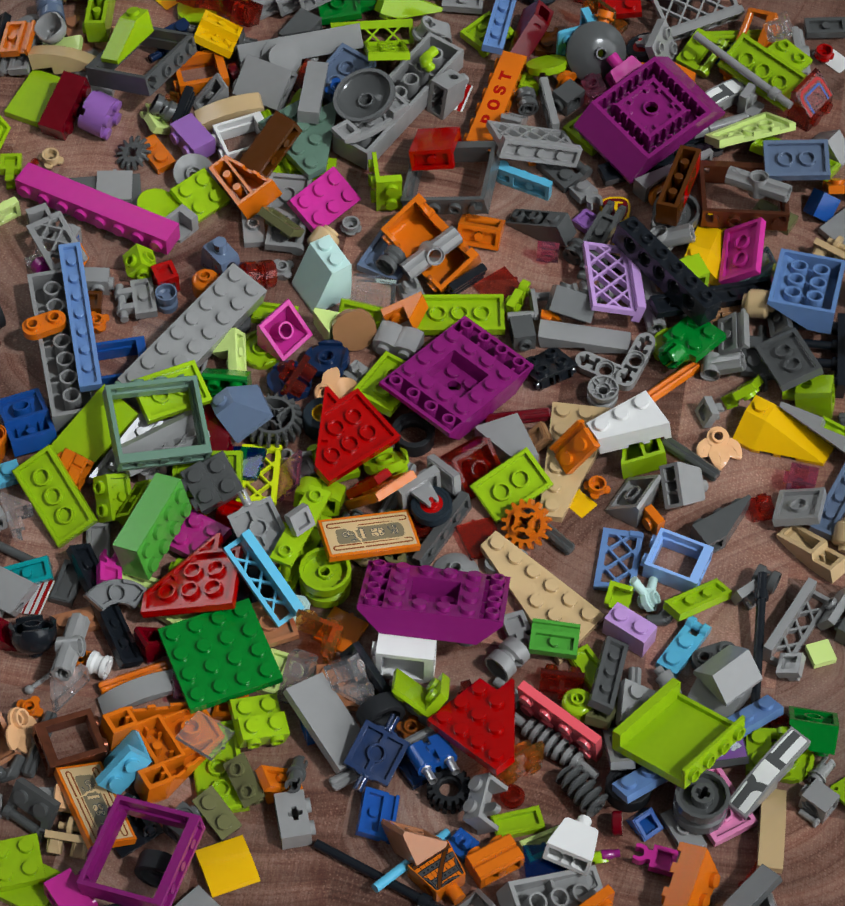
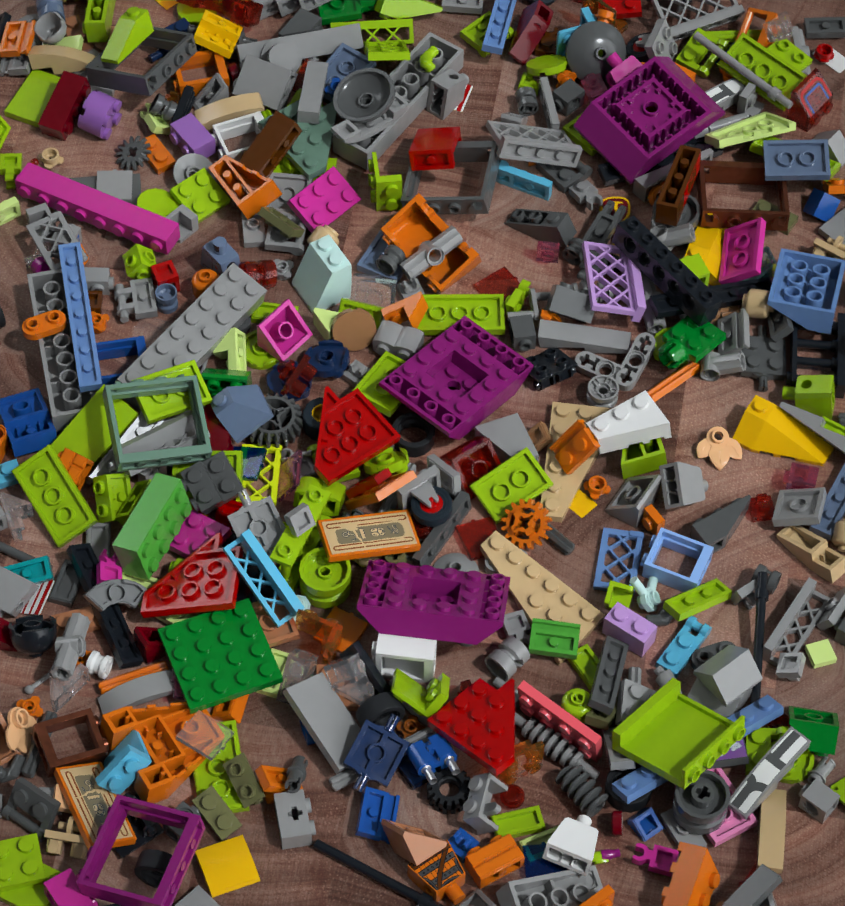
(258, 721): lime plate -> none
(339, 385): light nougat plate -> none
(350, 225): light grey plate -> none
(401, 868): medium azure bar -> none
(434, 26): light grey piece -> none
(466, 280): black tile -> none
(481, 231): orange tile -> none
(498, 95): orange brick -> none
(526, 416): dark red axle -> none
(560, 681): clear red hips -> none
(584, 220): medium lavender tile -> none
(691, 458): dark grey axle -> none
(708, 411): light grey tile -> none
(746, 391): lime hinge -> none
(758, 184): light grey piece -> none
(788, 359): dark grey plate -> none
(815, 822): light grey piece -> none

